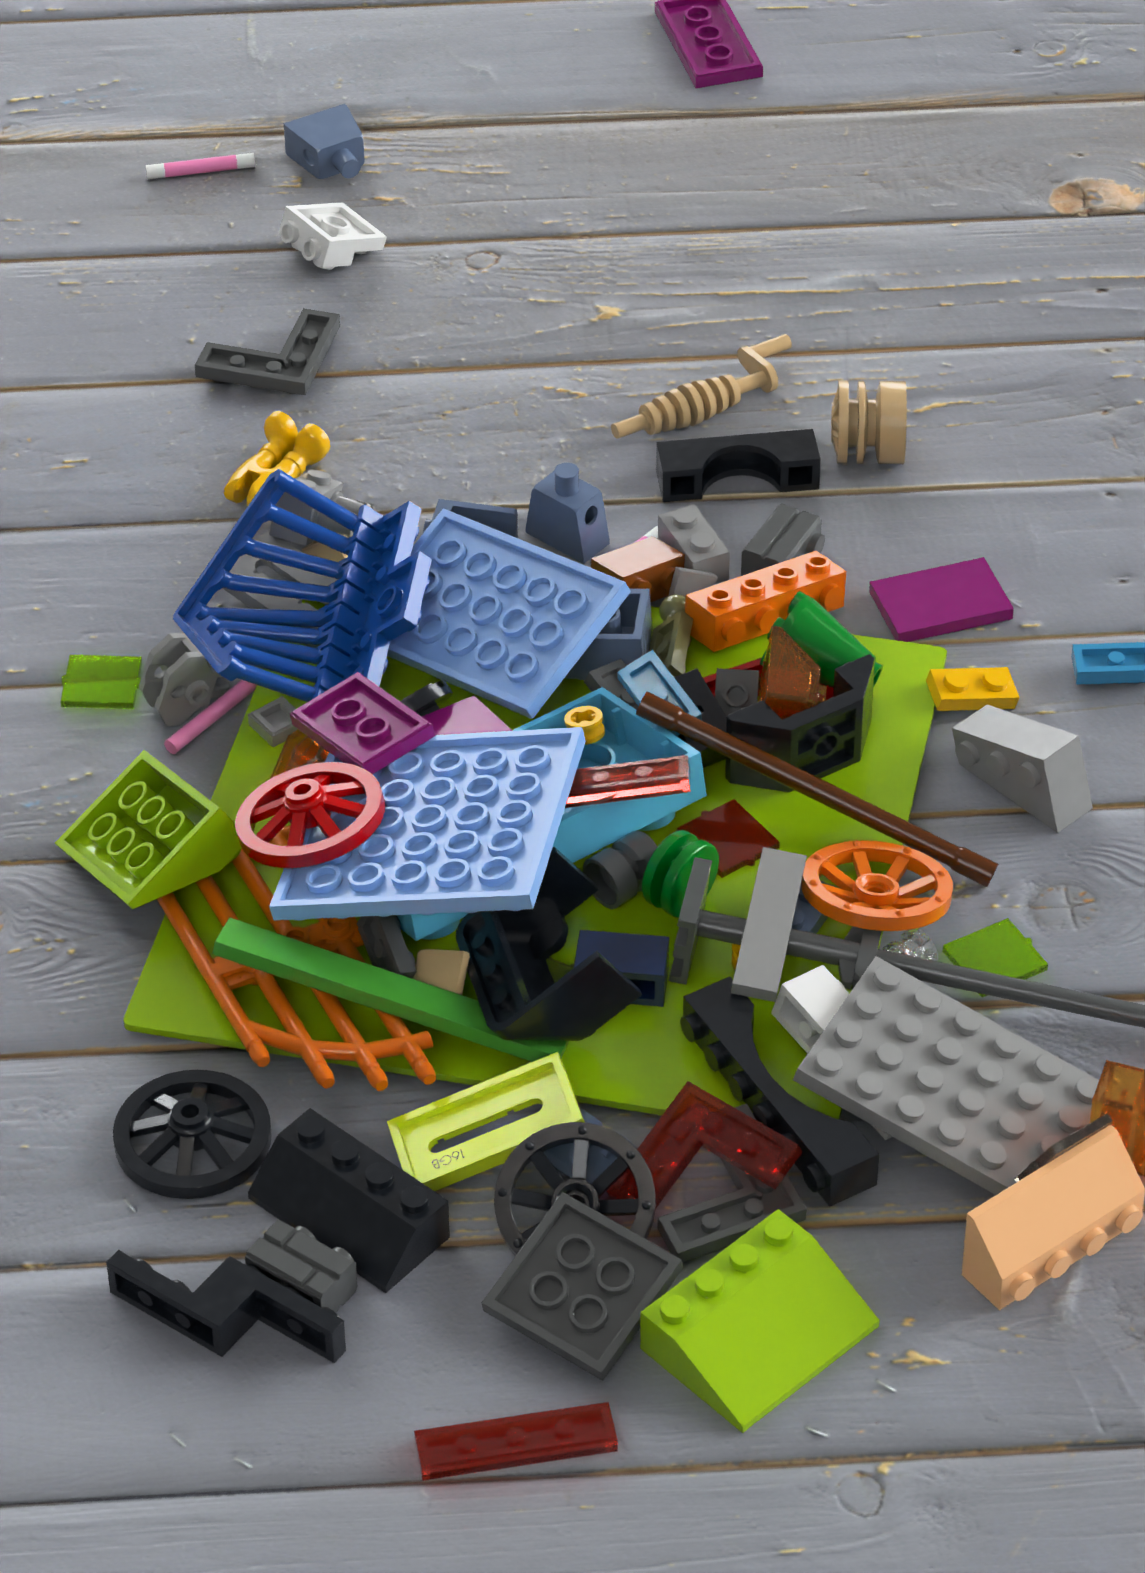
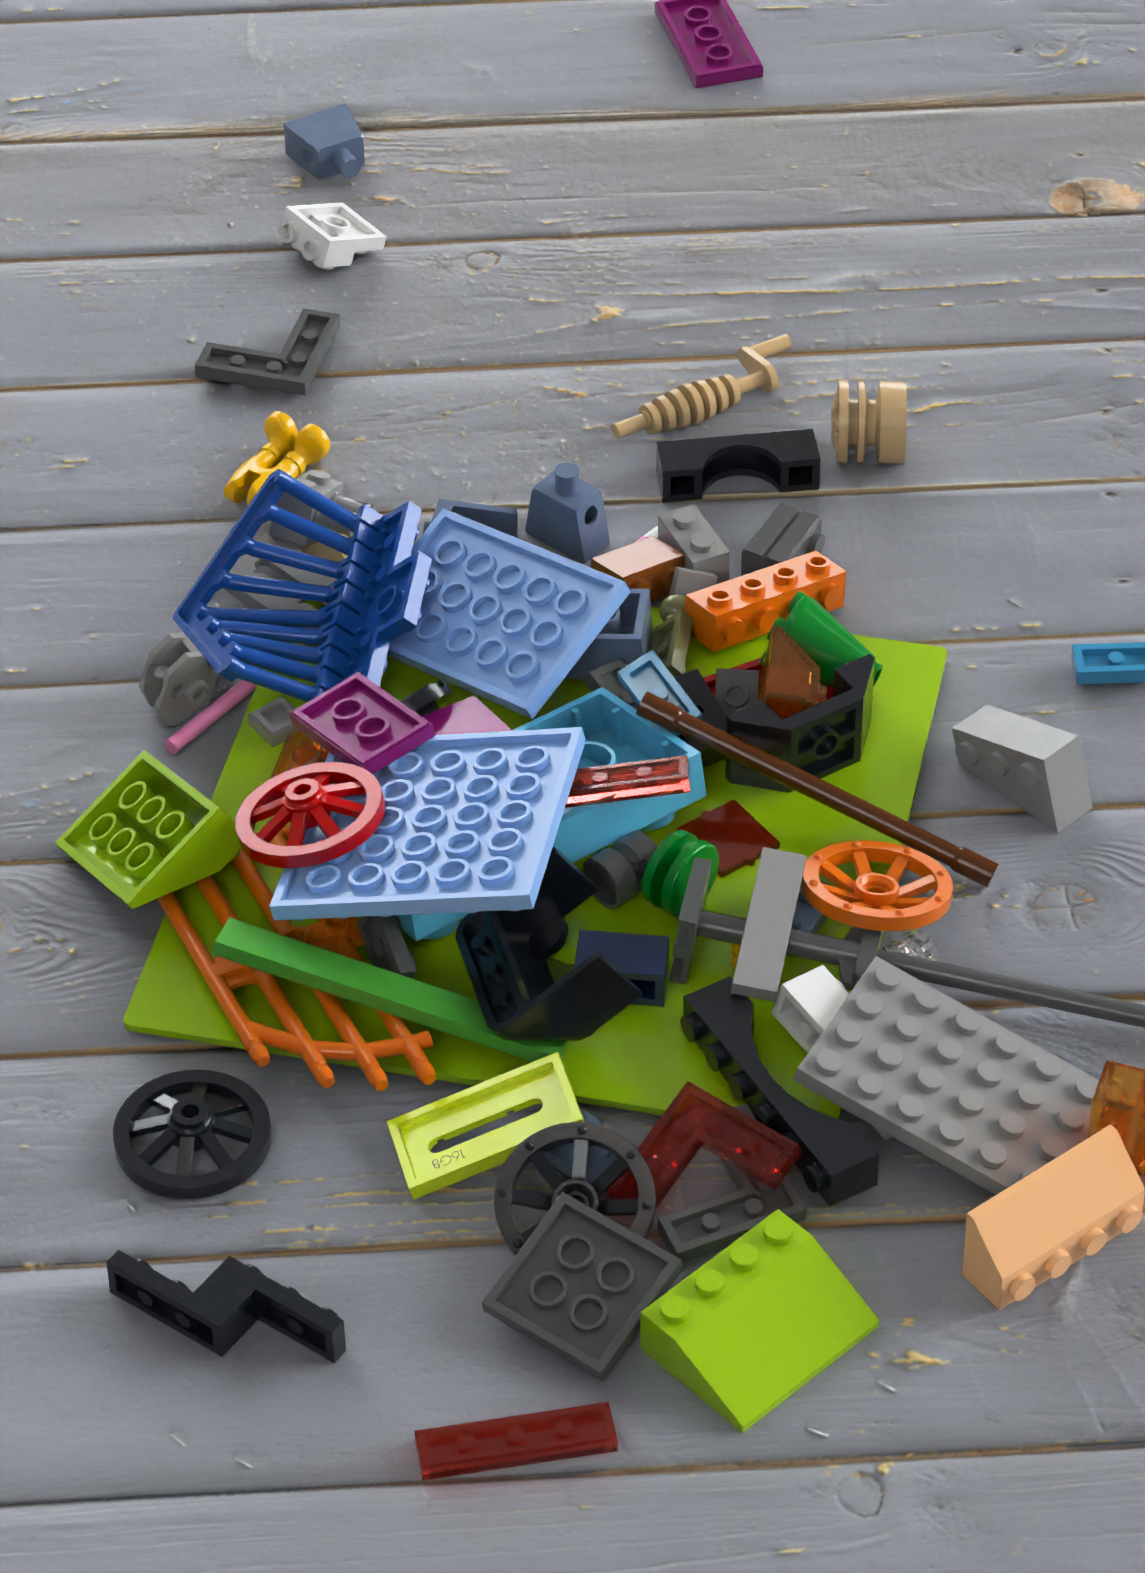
(101, 681): clear neon green piece -> none
(200, 166): bright pink bar -> none
(302, 1262): dark grey brick -> none
(351, 1199): black slope -> none
(442, 968): tan slope -> none
(589, 719): yellow bush -> none
(941, 600): magenta tile -> none
(972, 688): yellow plate -> none
(997, 950): clear neon green piece -> none
(1066, 1144): clear smoke piece -> none

